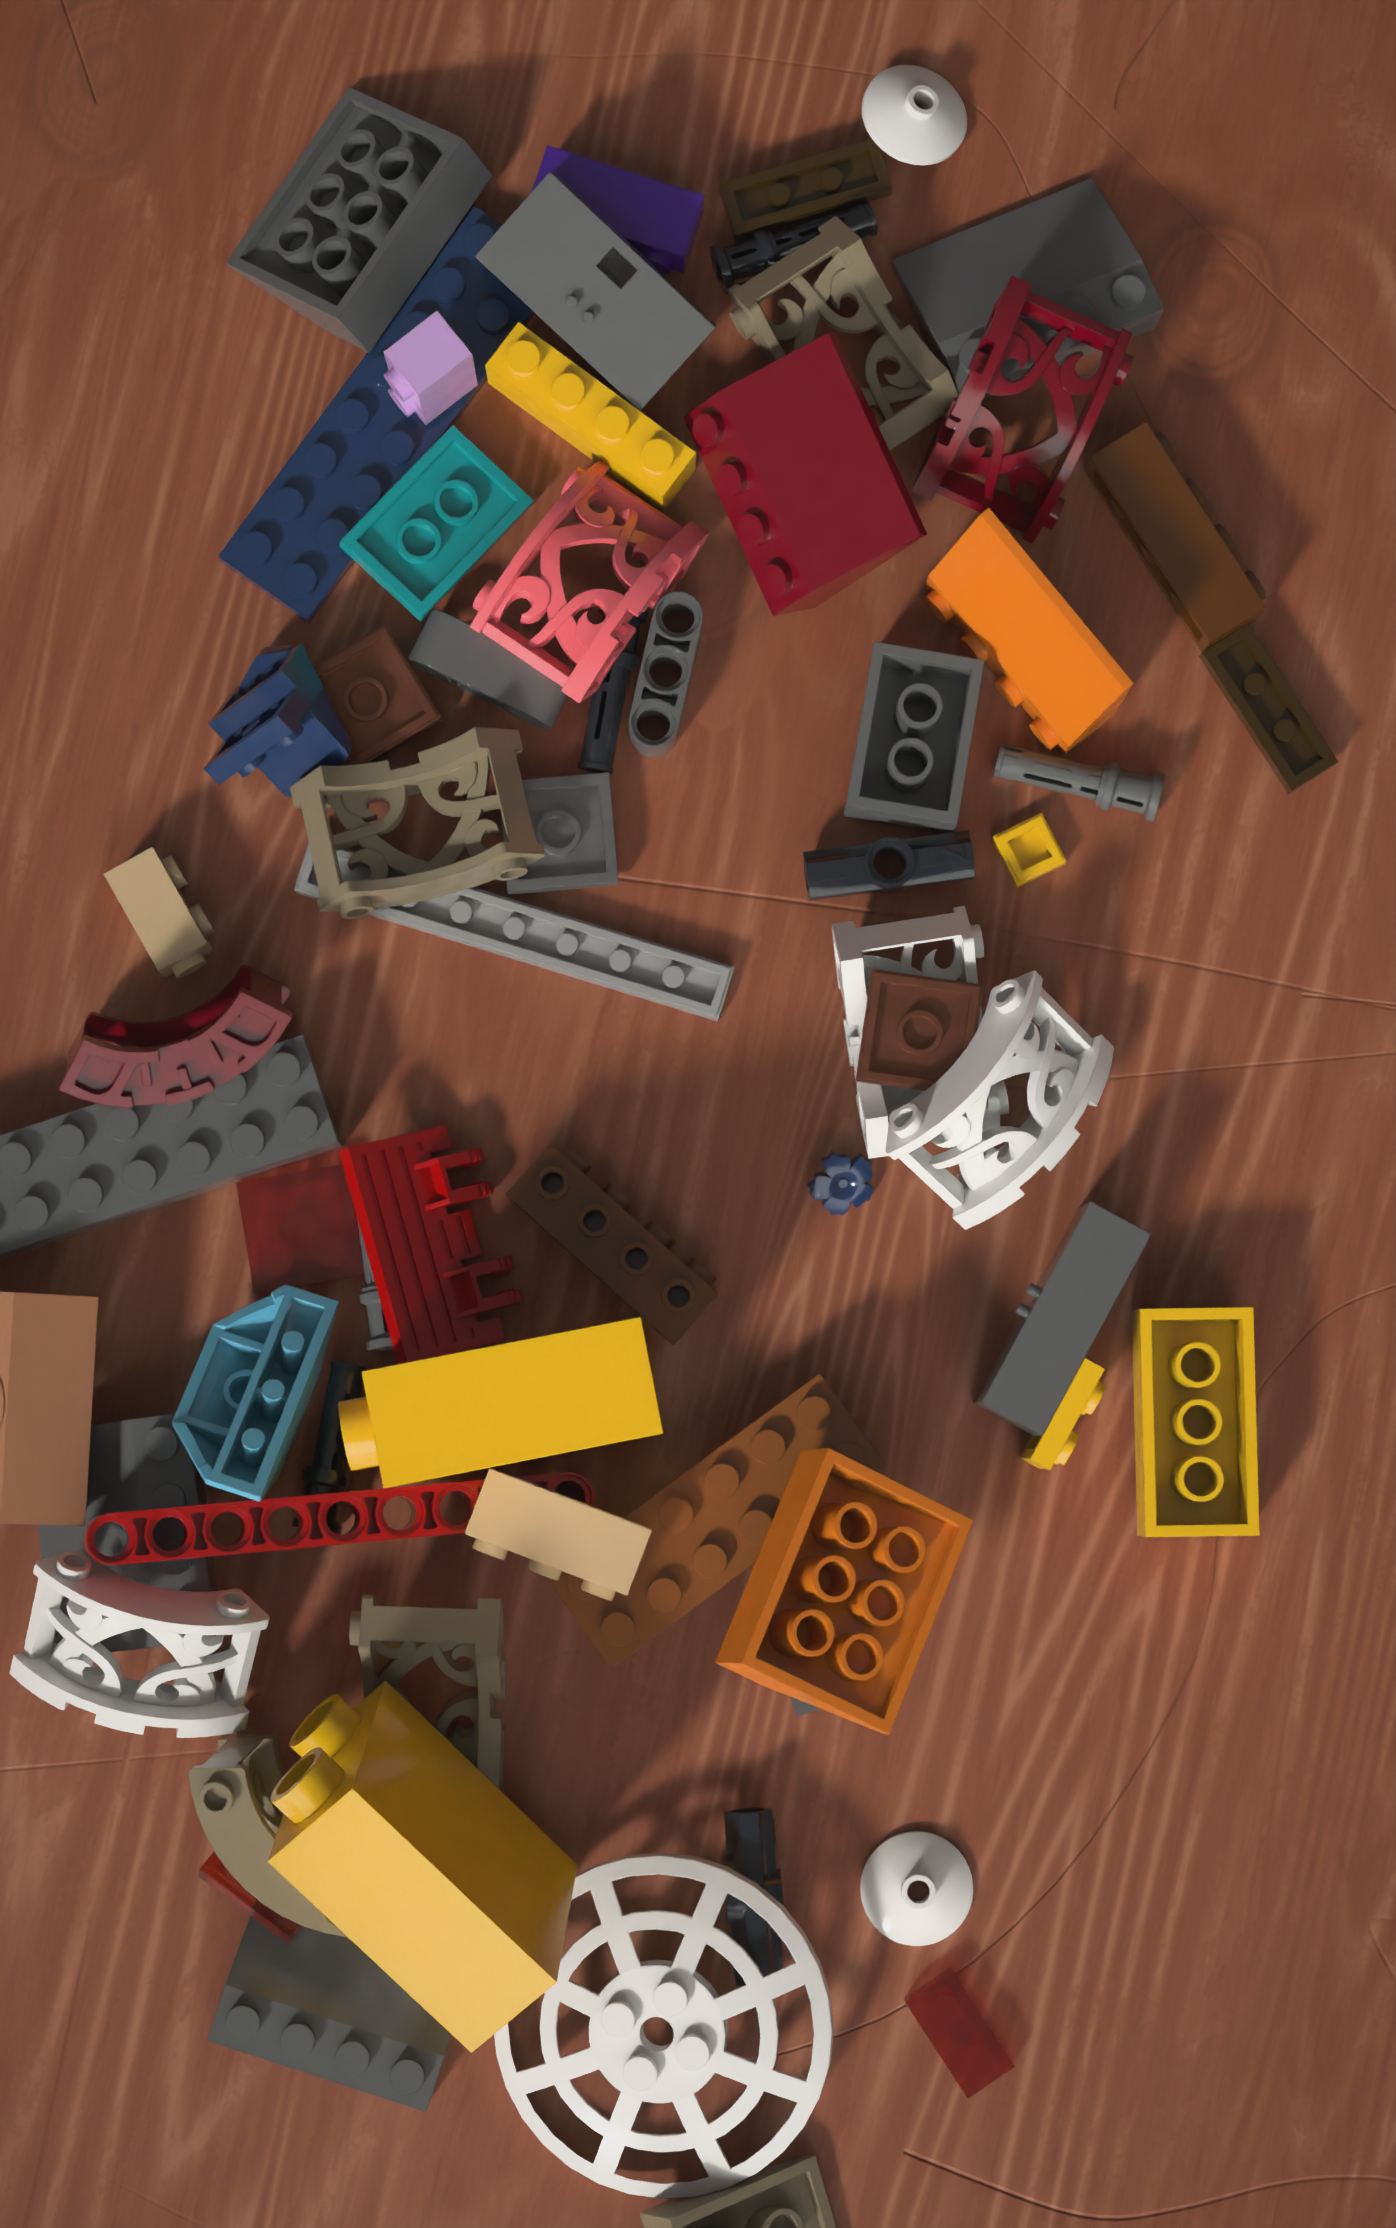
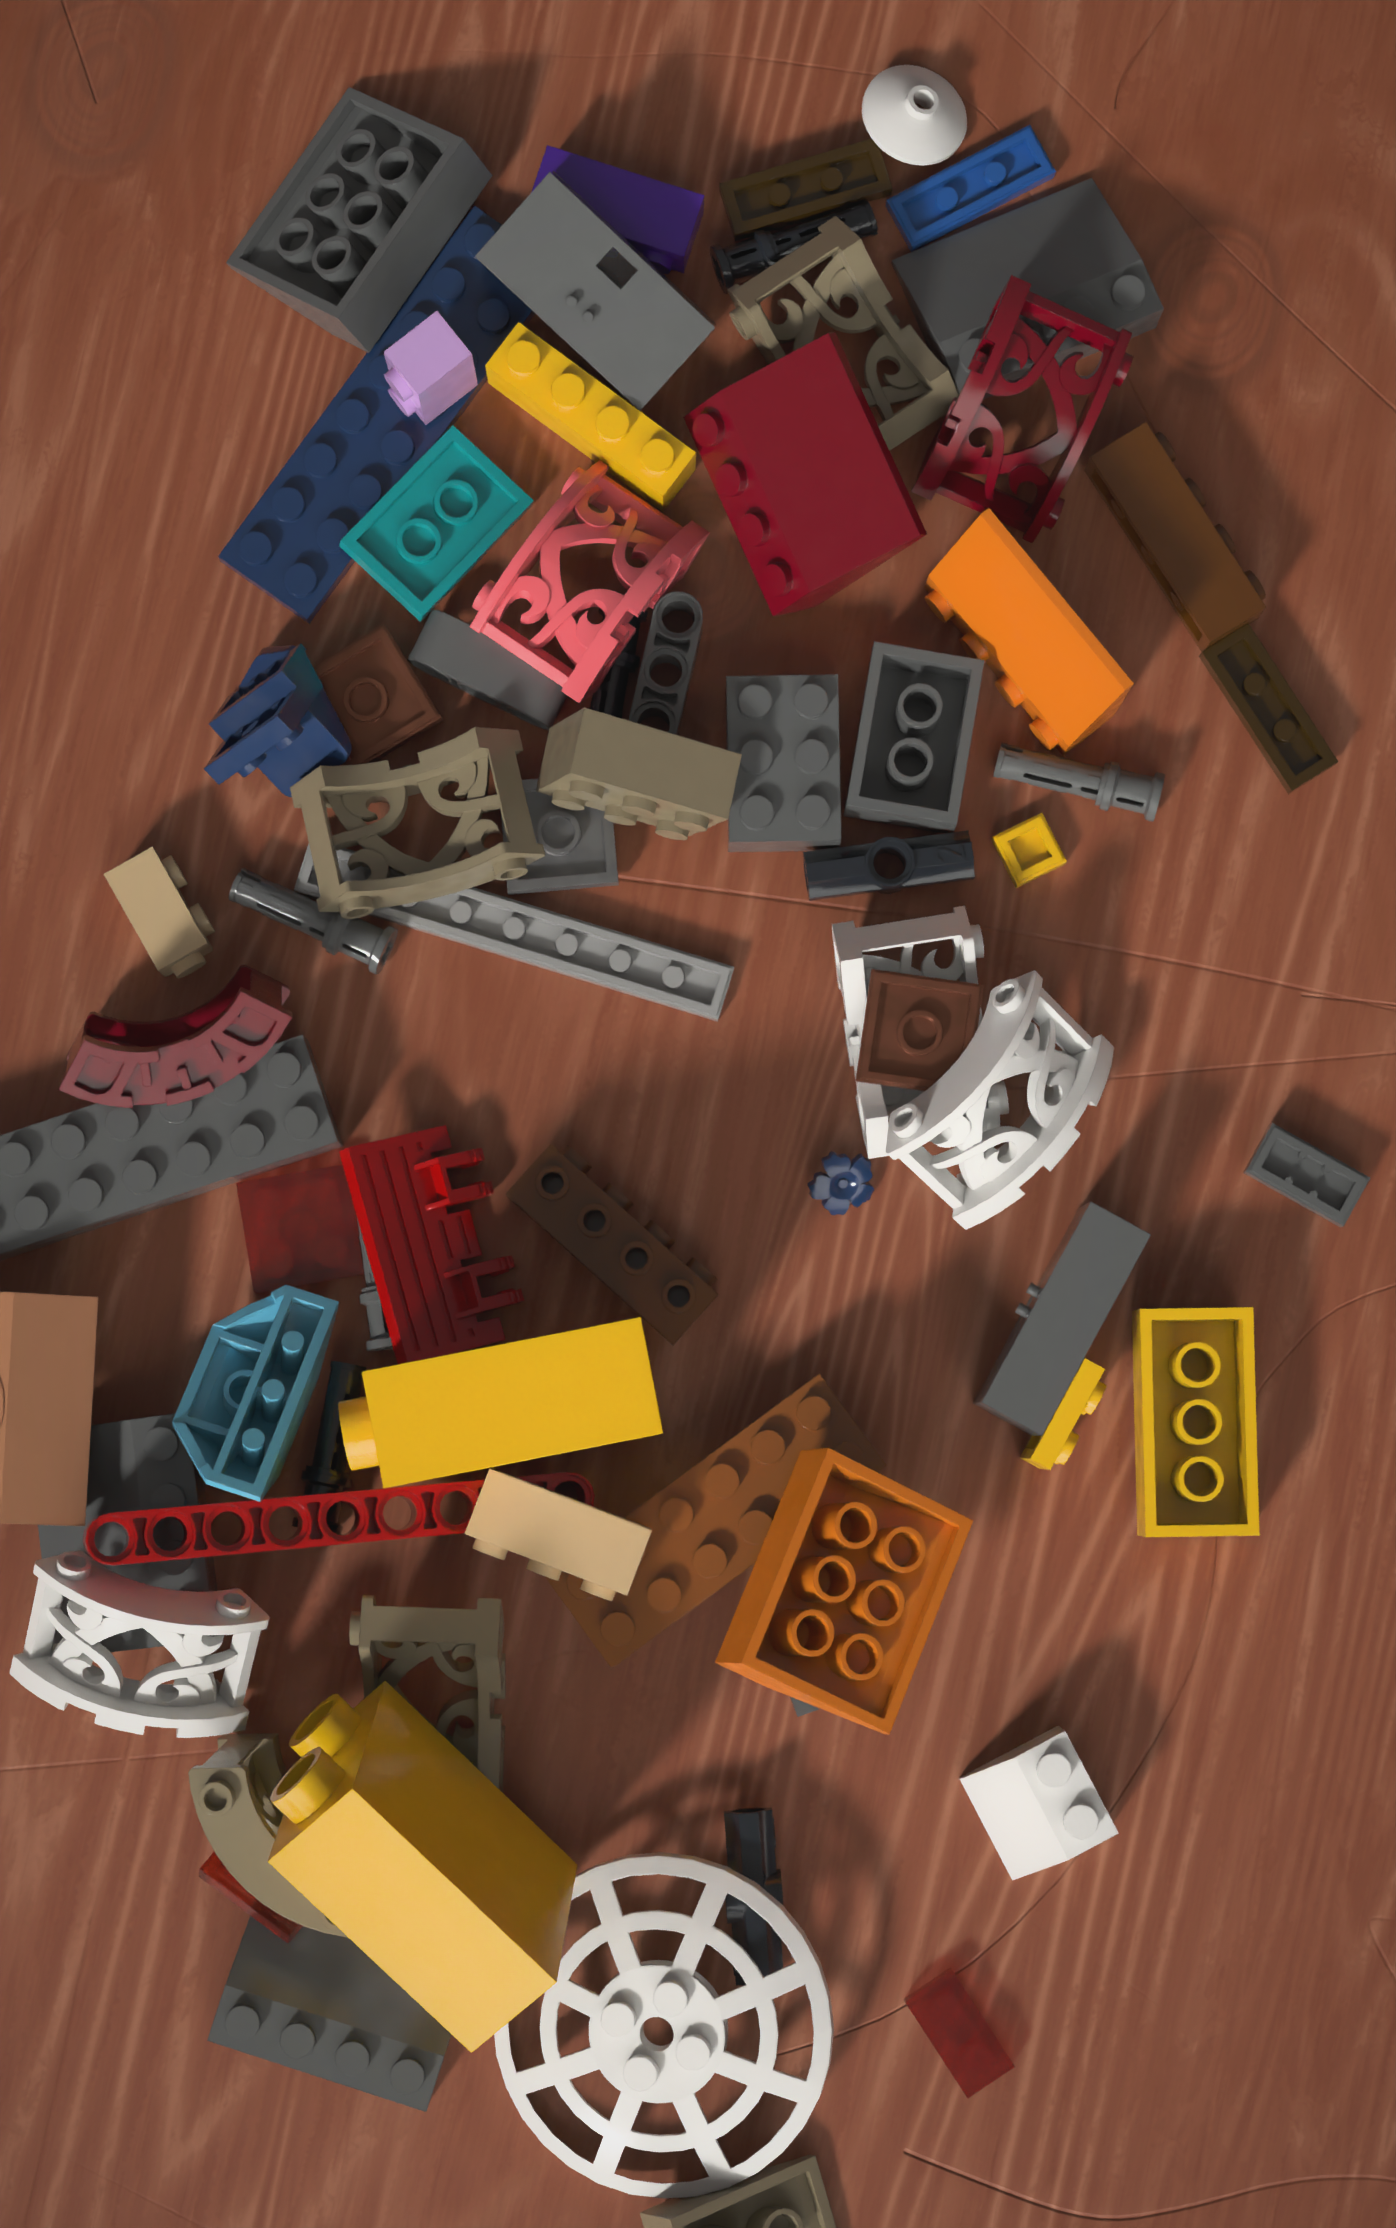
(349, 936): none -> dark grey pin
(637, 774): none -> dark tan brick
(788, 762): none -> dark grey brick
(912, 1858): white dish -> none
(970, 188): none -> blue tile
(1038, 1804): none -> white slope
(1306, 1175): none -> dark grey plate

